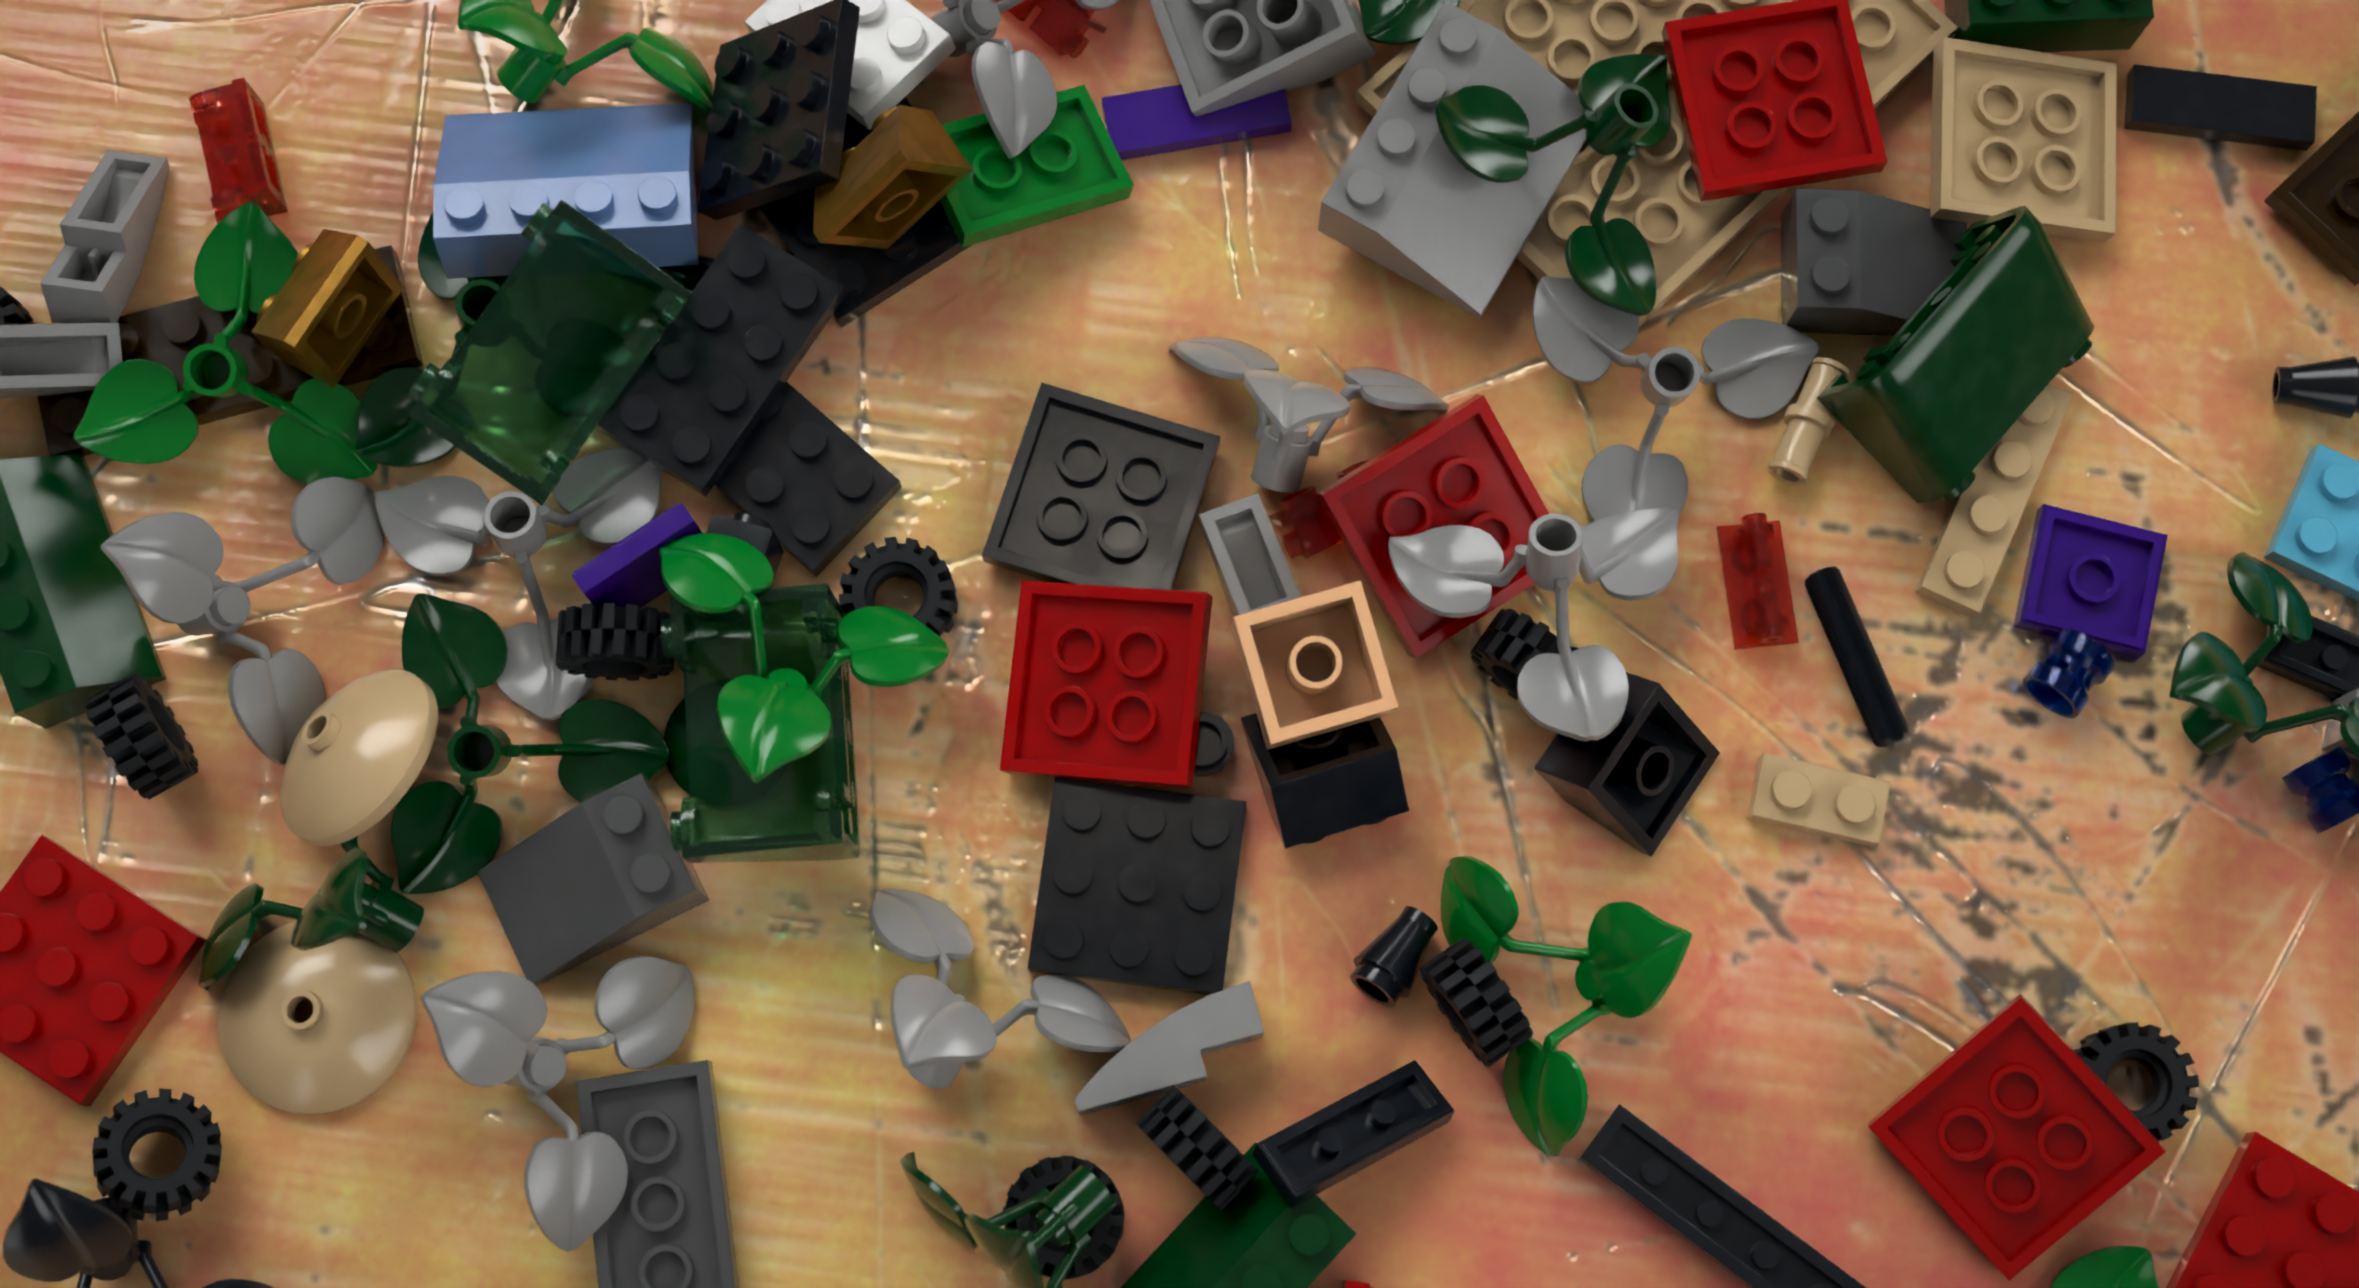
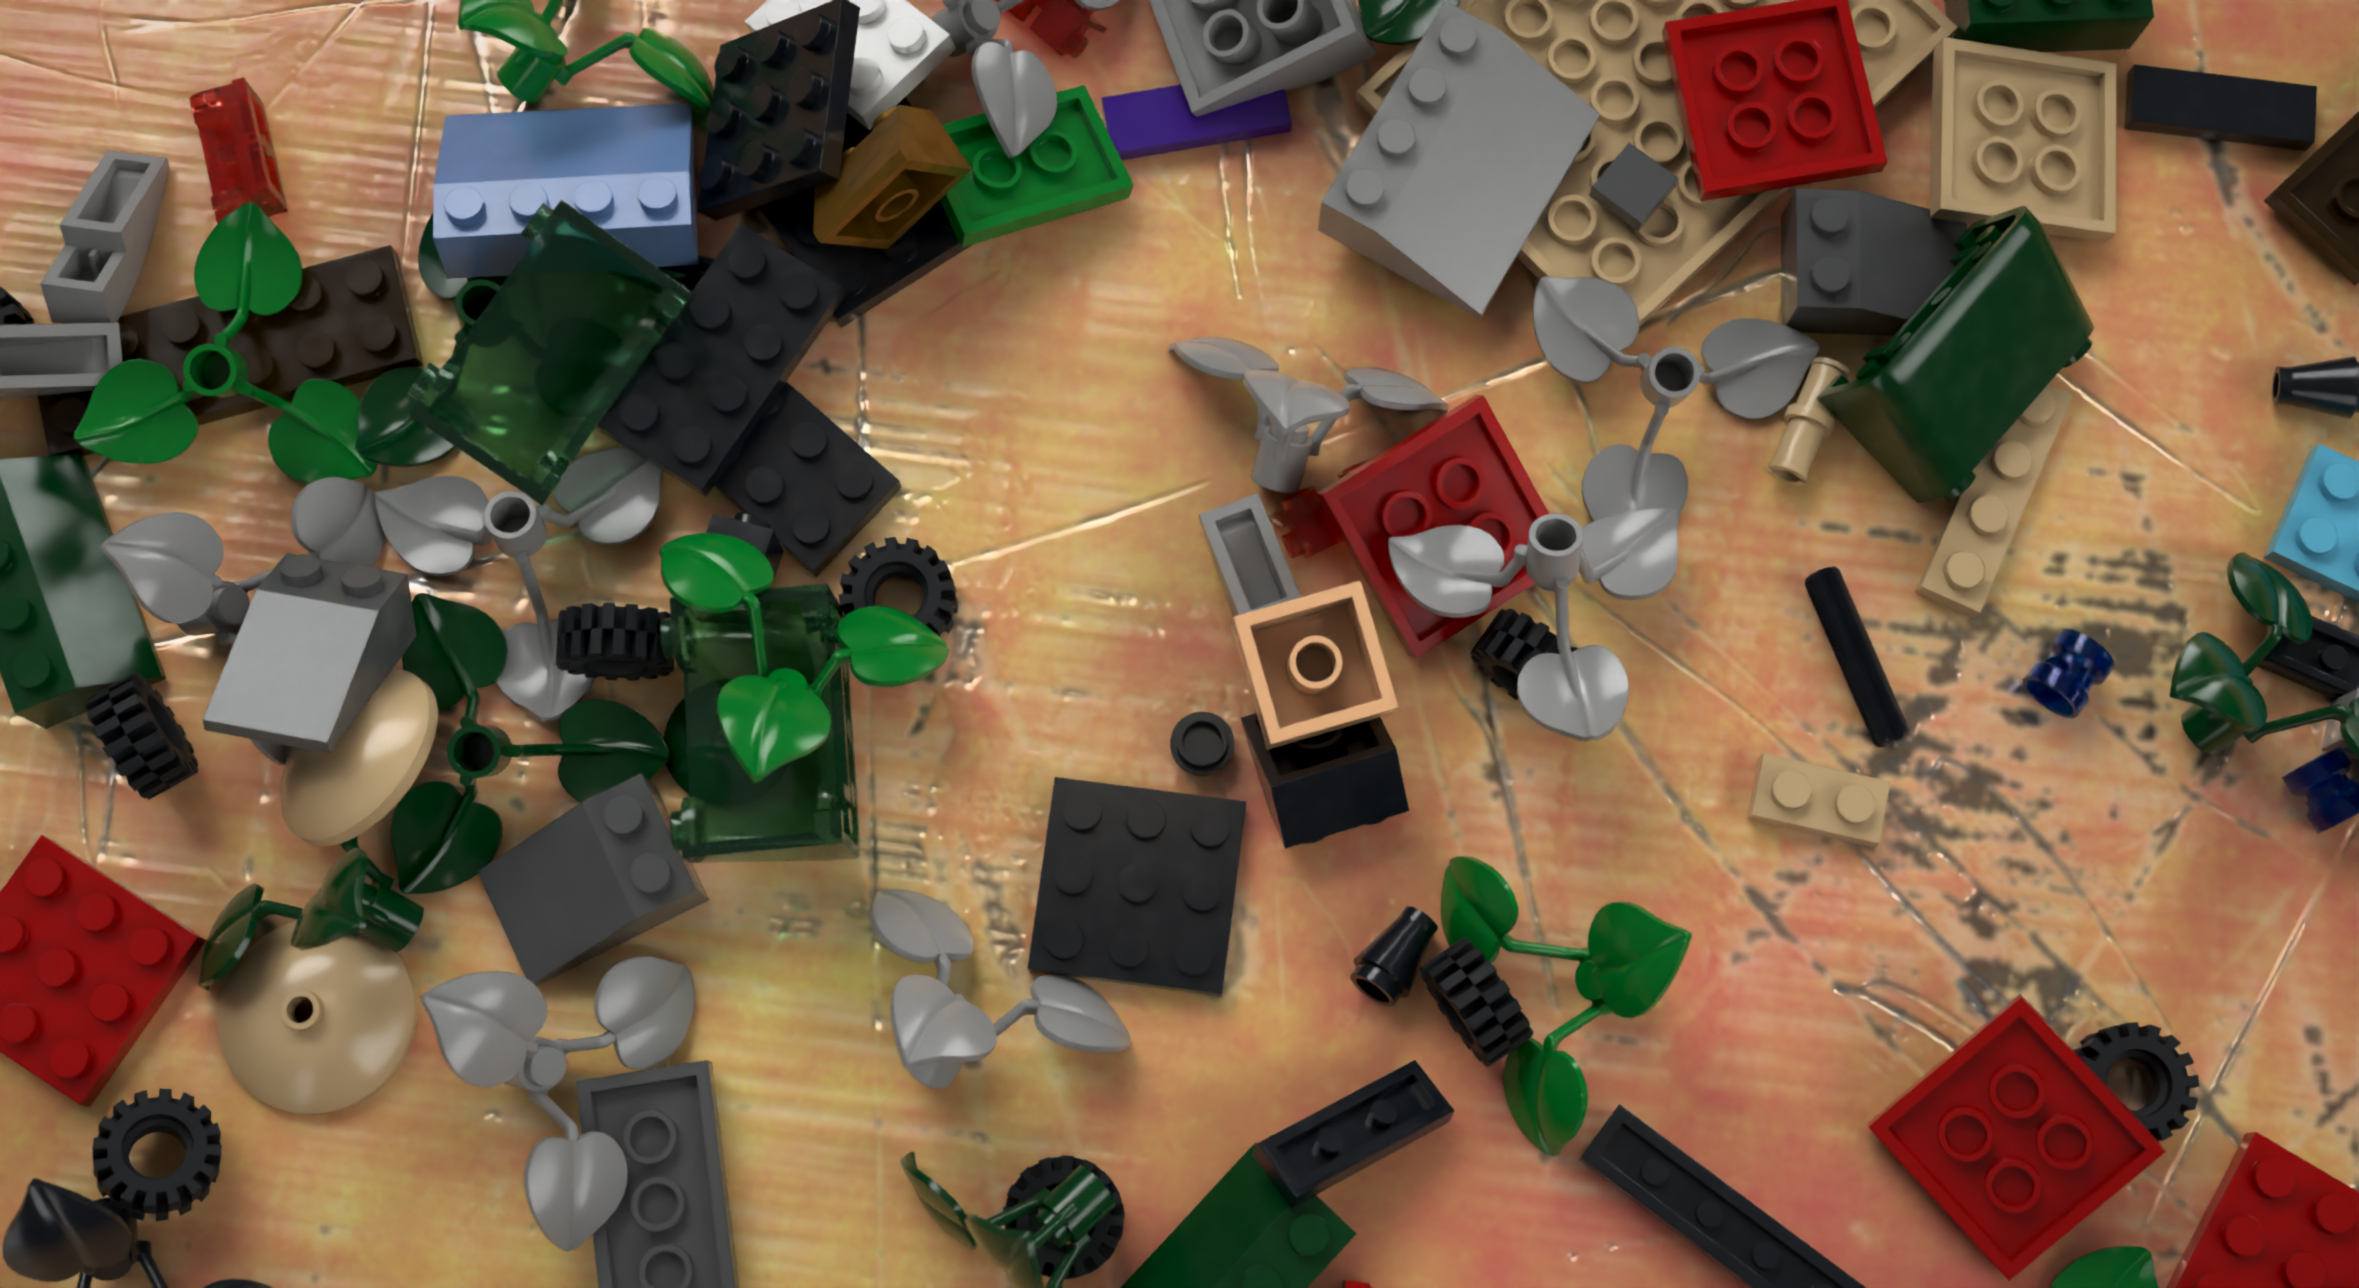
(312, 652): none -> slope
(328, 305): pearl gold slope -> none
(632, 567): dark purple tile -> none
(1100, 494): black plate -> none
(1106, 683): red plate -> none
(1173, 1050): light grey slope -> none
(1197, 1147): black tyre -> none
(1624, 111): dark green plant -> none
(1633, 186): none -> dark grey tile
(1638, 772): black slope -> none
(1757, 583): clear red hinge -> none
(2091, 579): dark purple tile -> none

